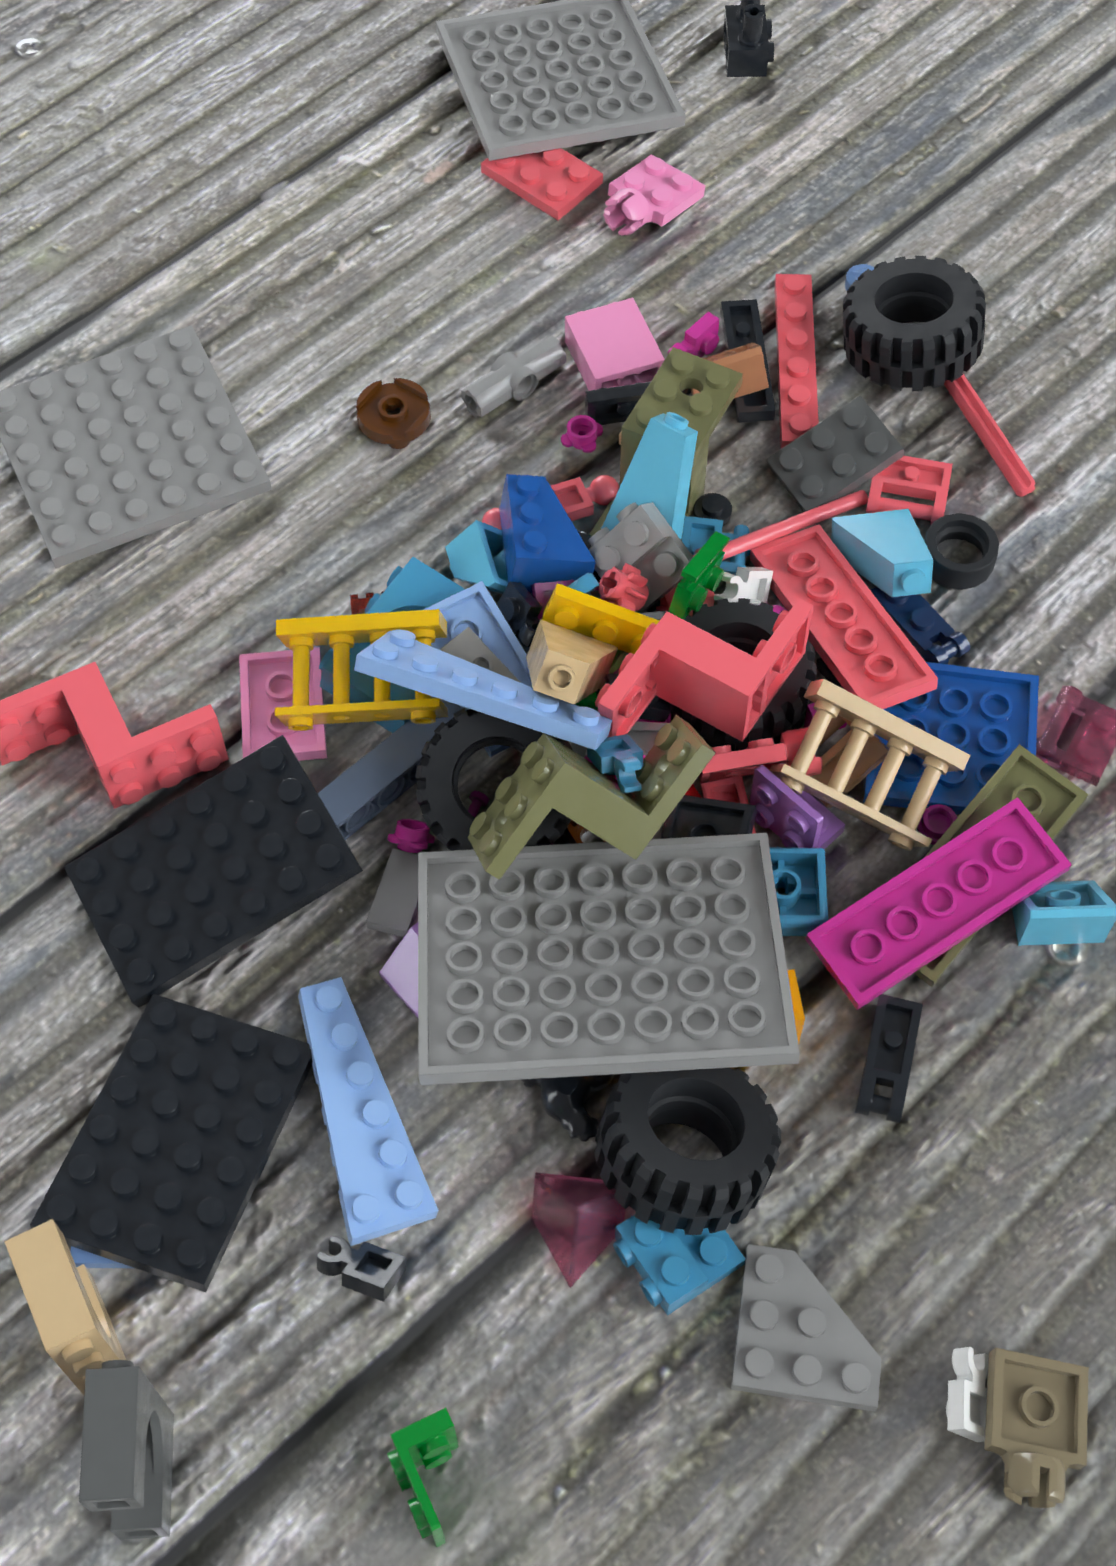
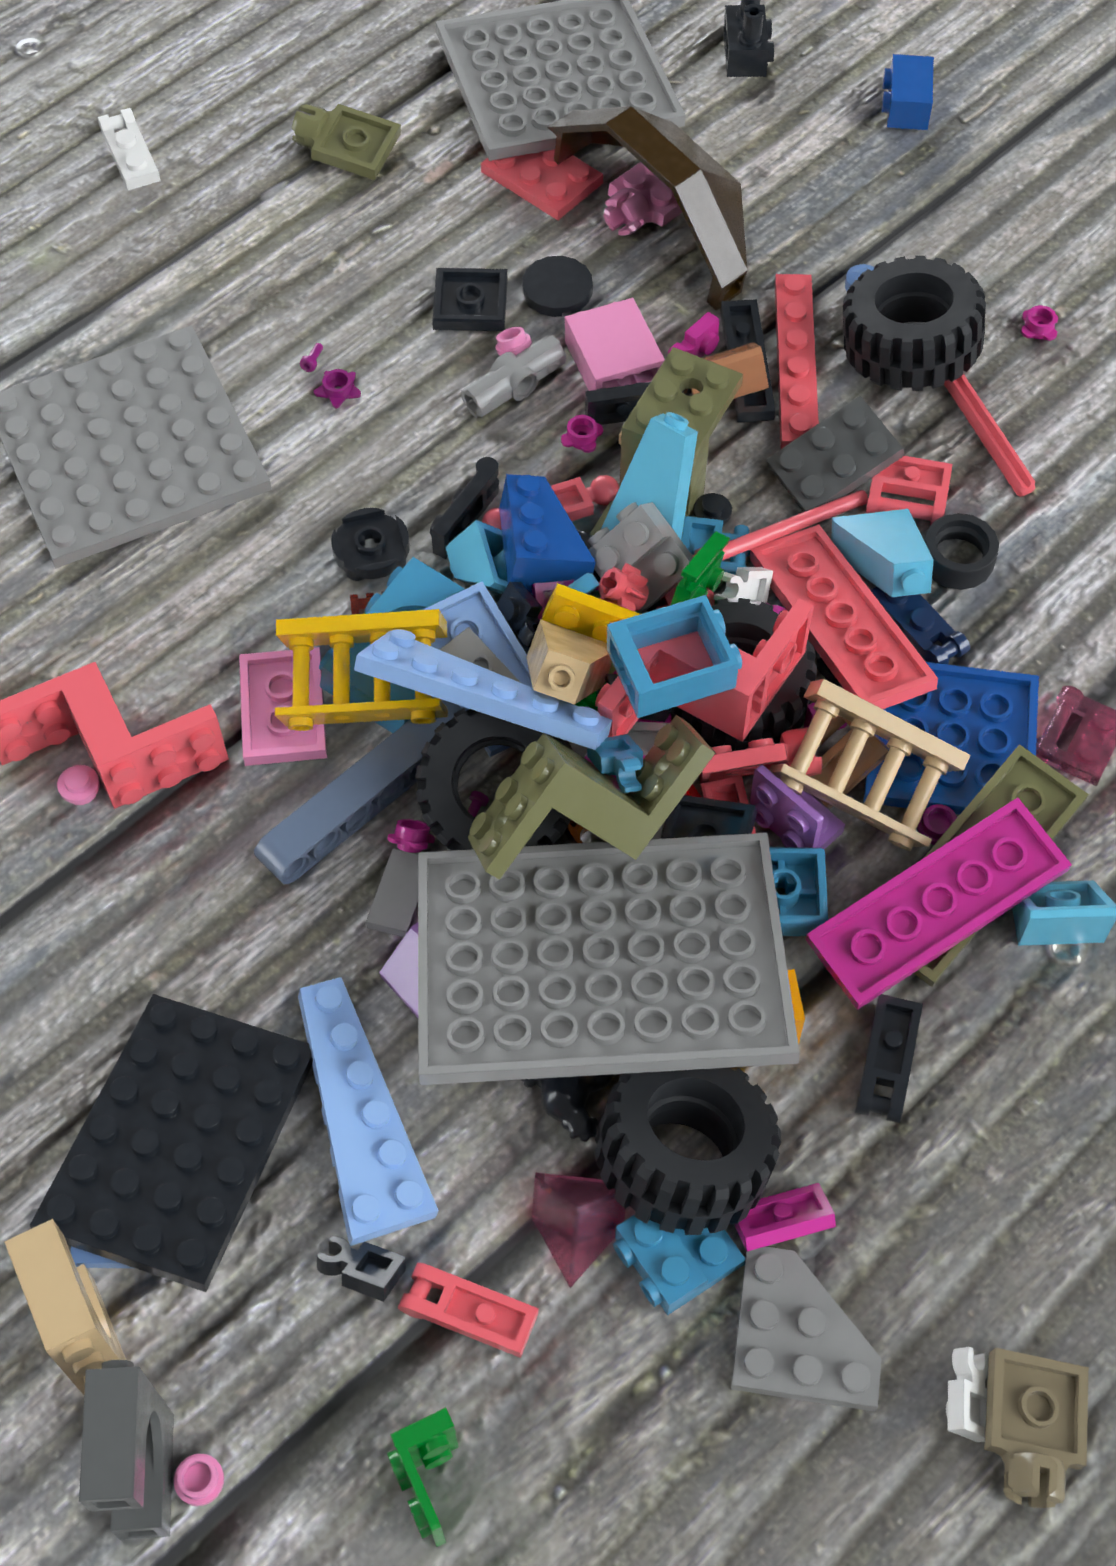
(78, 784): none -> bright pink plate
(129, 149): none -> white plate
(198, 1479): none -> bright pink plate
(211, 870): black plate -> none
(308, 362): none -> magenta piece
(334, 379): none -> magenta plate
(346, 138): none -> olive plate
(373, 562): none -> black plate
(393, 429): reddish brown plate -> none
(466, 505): none -> black plate
(470, 299): none -> black plate
(470, 1309): none -> coral plate
(512, 340): none -> bright pink plate
(557, 285): none -> black tile
(661, 625): none -> dark azure window
(701, 186): none -> dark brown panel
(786, 1217): none -> dark pink plate
(909, 92): none -> blue brick
(1039, 323): none -> dark pink plate

